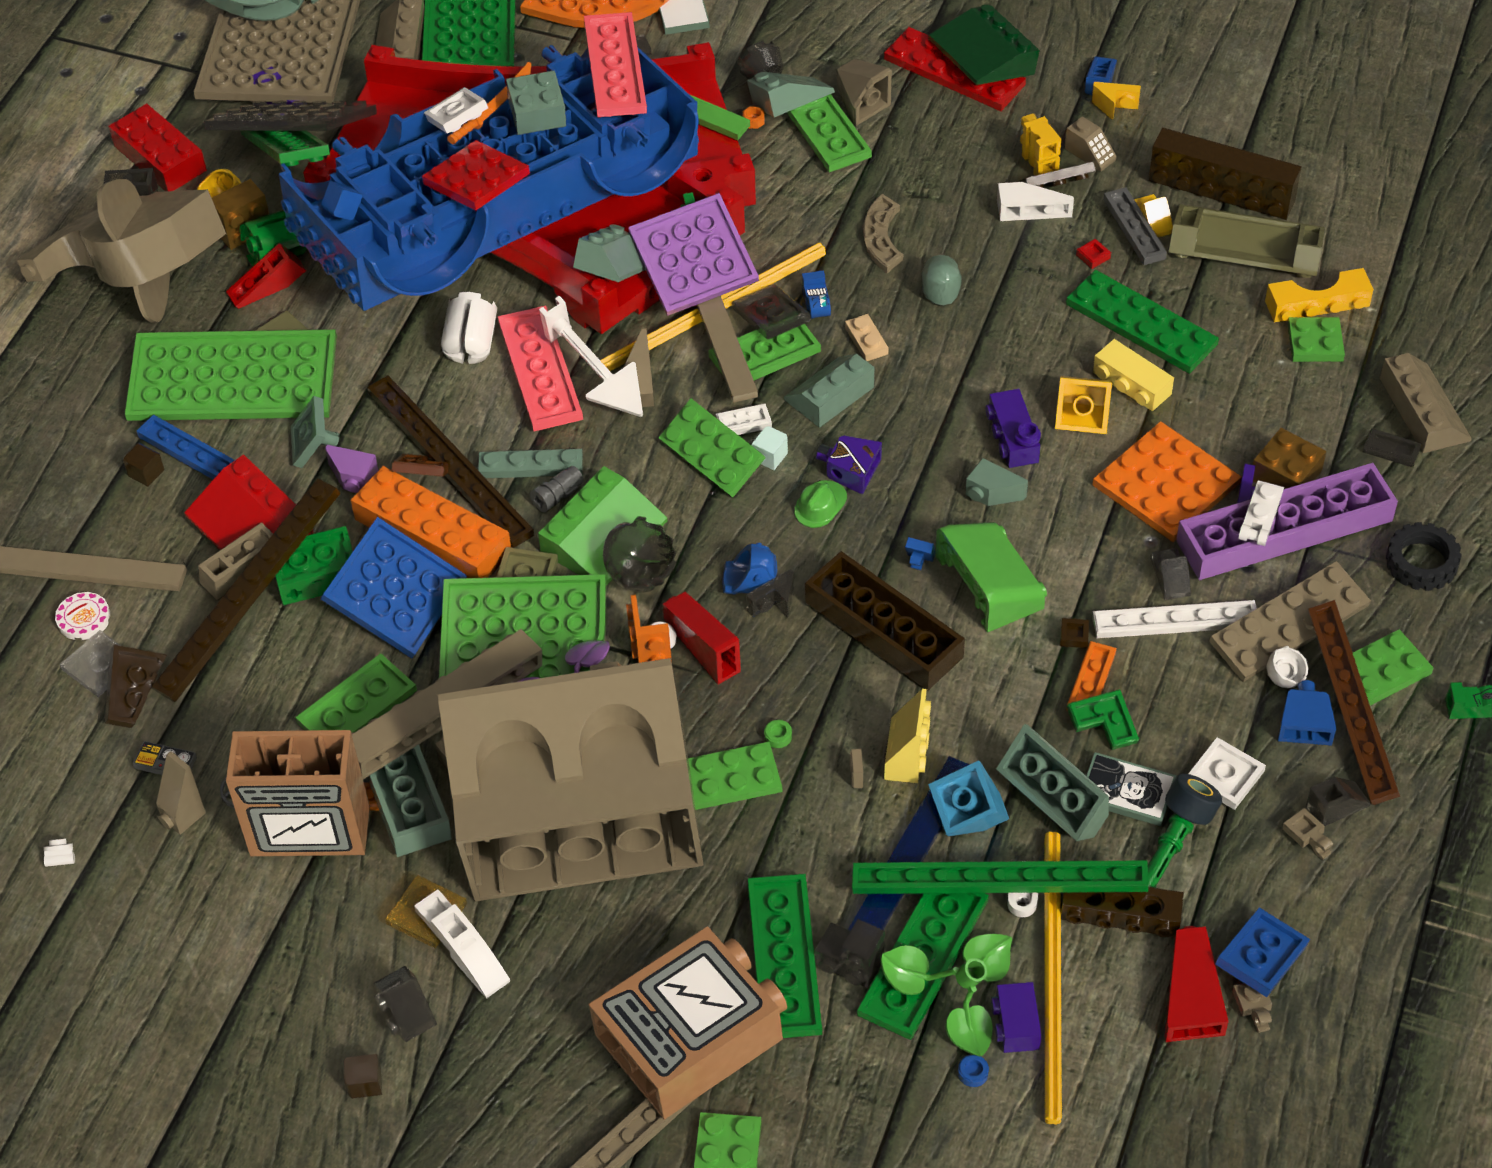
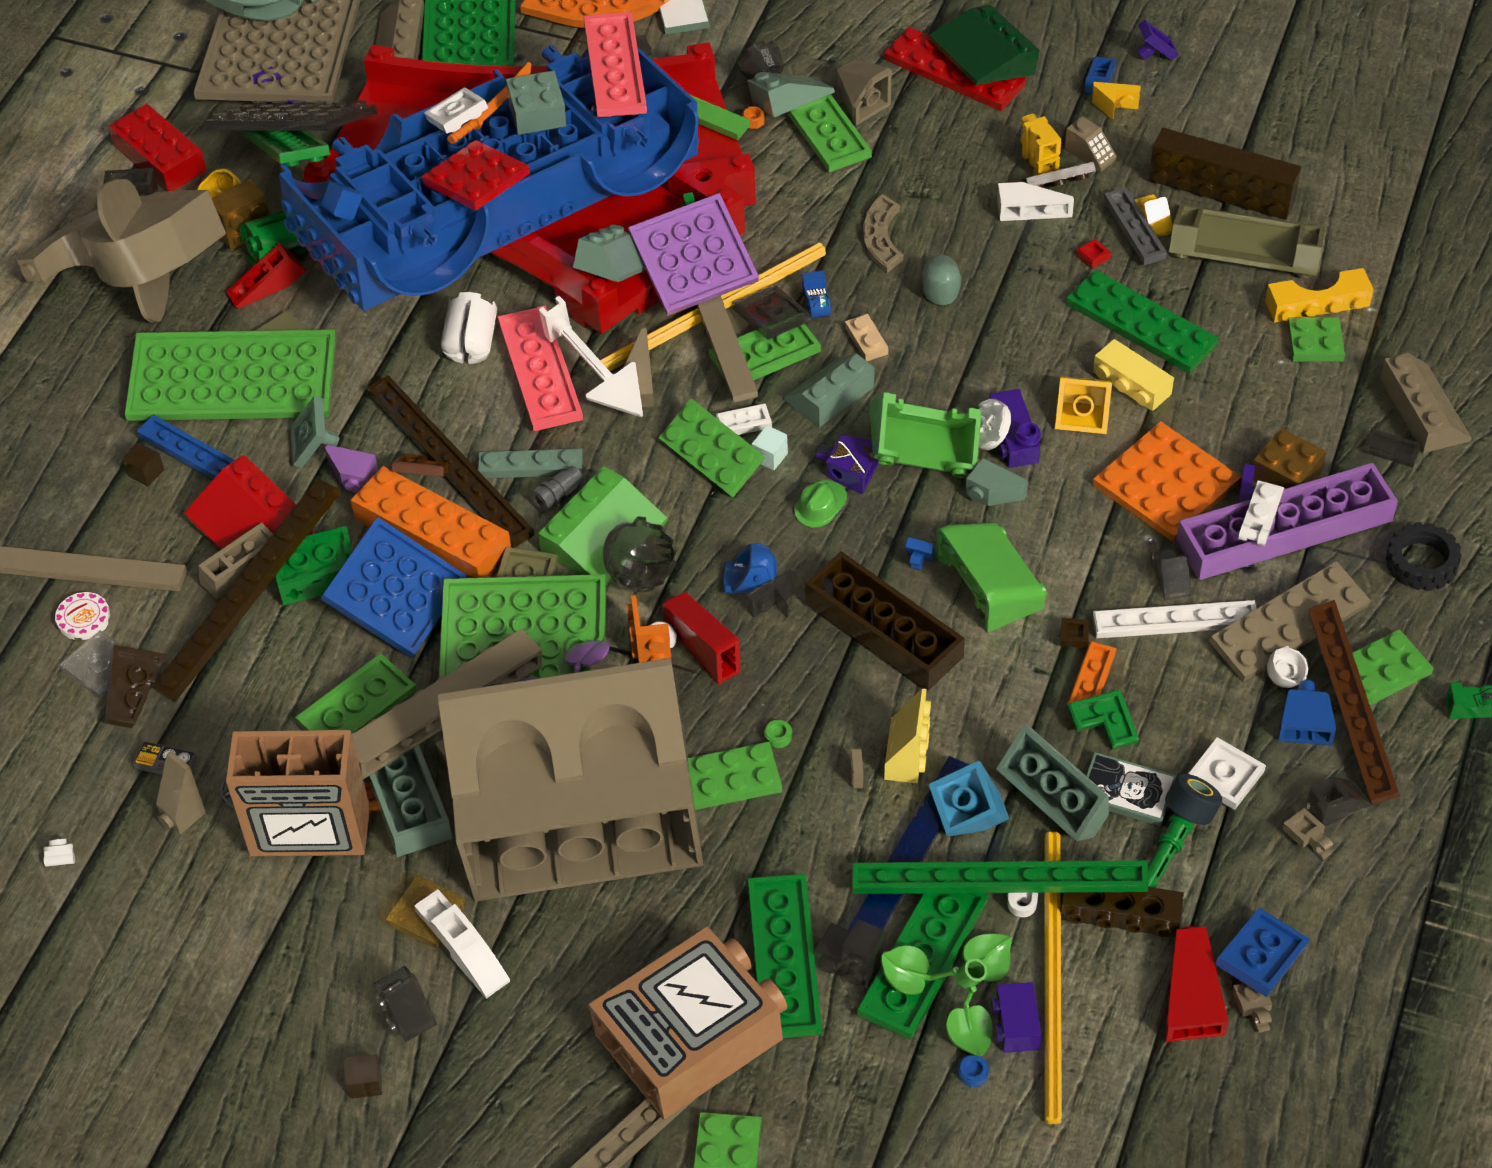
(924, 436): none -> bright green windscreen
(994, 423): none -> white tile
(1155, 41): none -> dark purple tile

